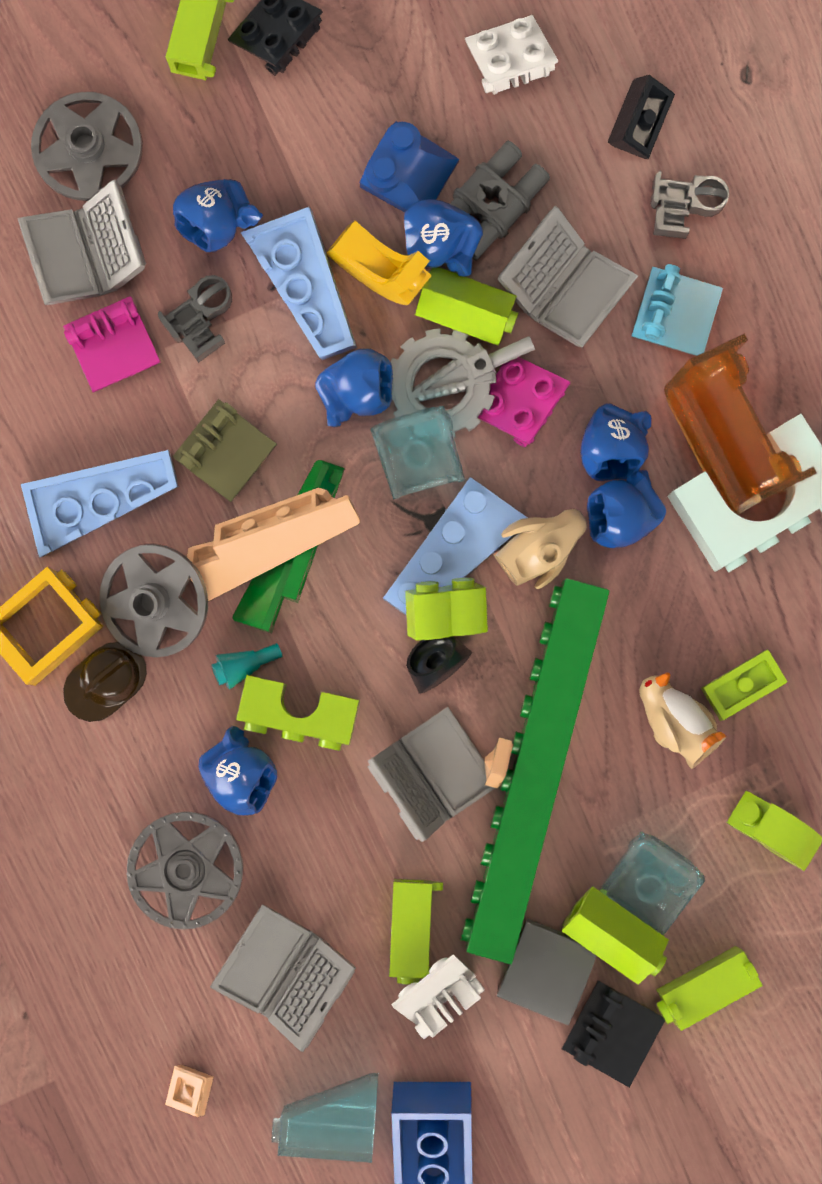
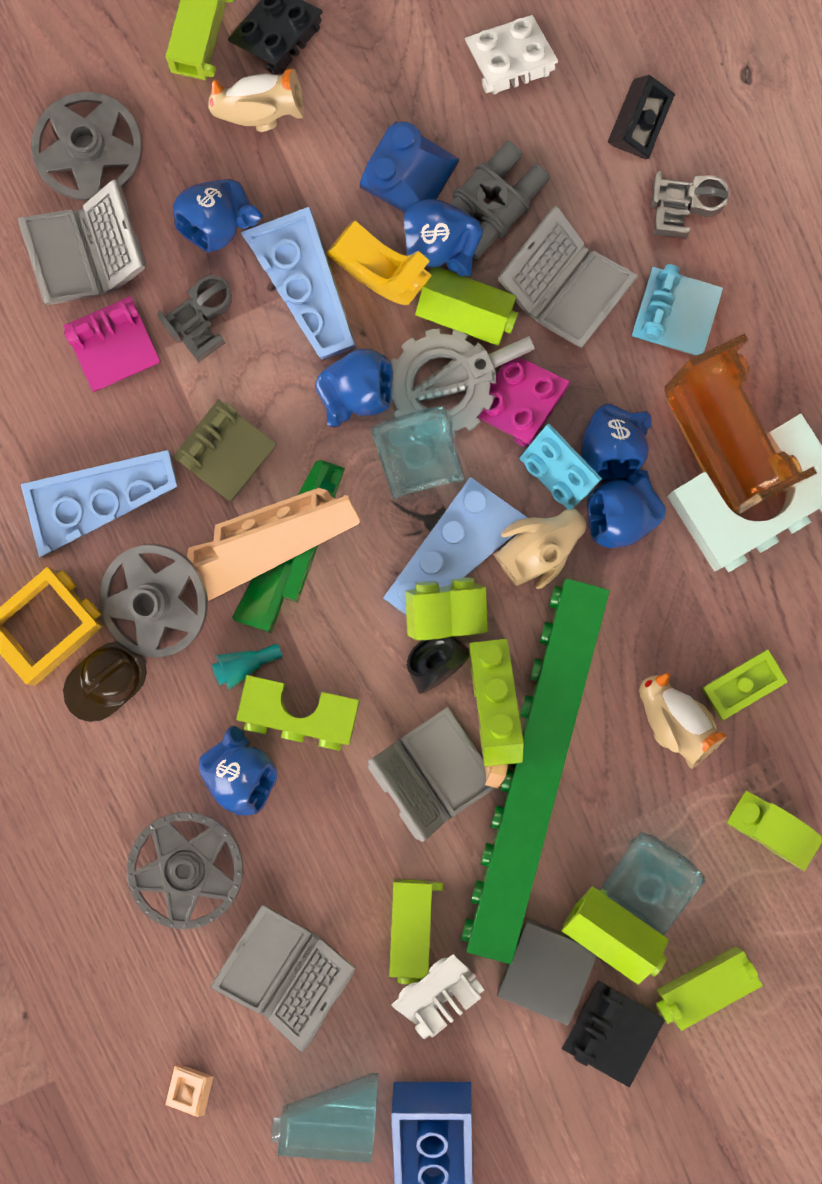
(258, 100): none -> tan animal
(496, 702): none -> lime arch
(559, 468): none -> medium azure hinge

